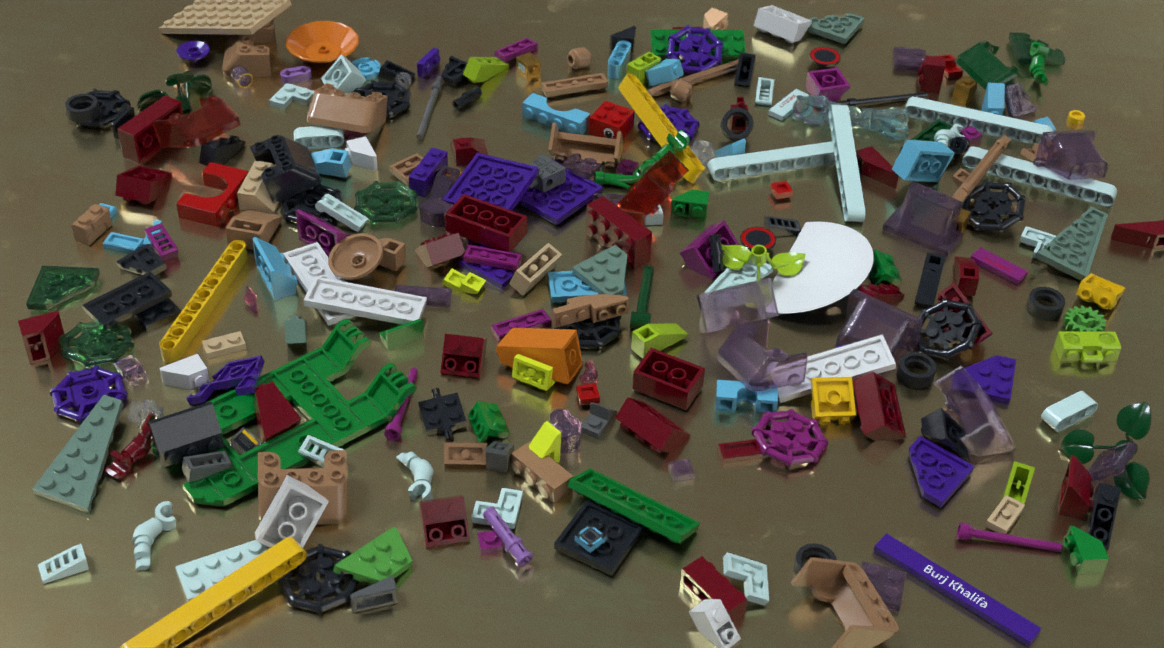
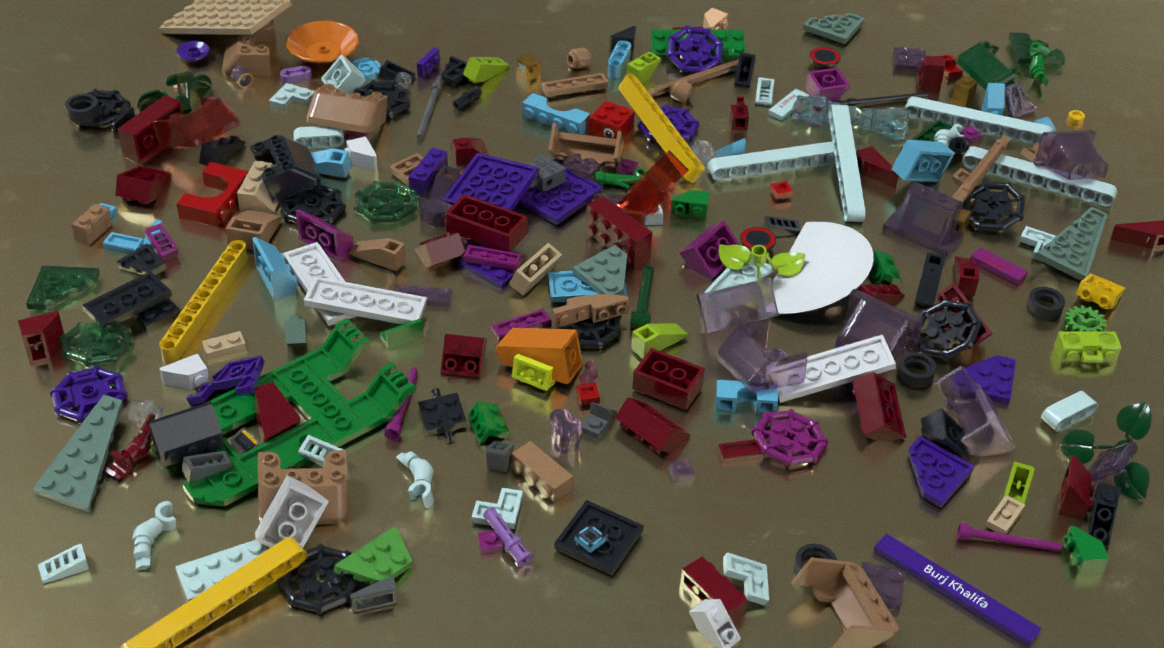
(131, 368): plate -> none
(250, 299): clear pink piece -> none
(341, 212): light aqua plate -> none
(355, 256): medium nougat dish -> none
(444, 520): dark red slope -> none
(465, 453): medium nougat panel -> none
(468, 284): neon yellow slope -> none
(516, 49): magenta tile -> none
(547, 442): neon yellow slope -> none
(634, 505): green plate -> none
(664, 72): medium azure slope -> none
(675, 144): green piece -> none
(716, 253): black pin -> none
(737, 111): black tyre -> none
(781, 23): white slope -> none
(832, 400): yellow plate -> none

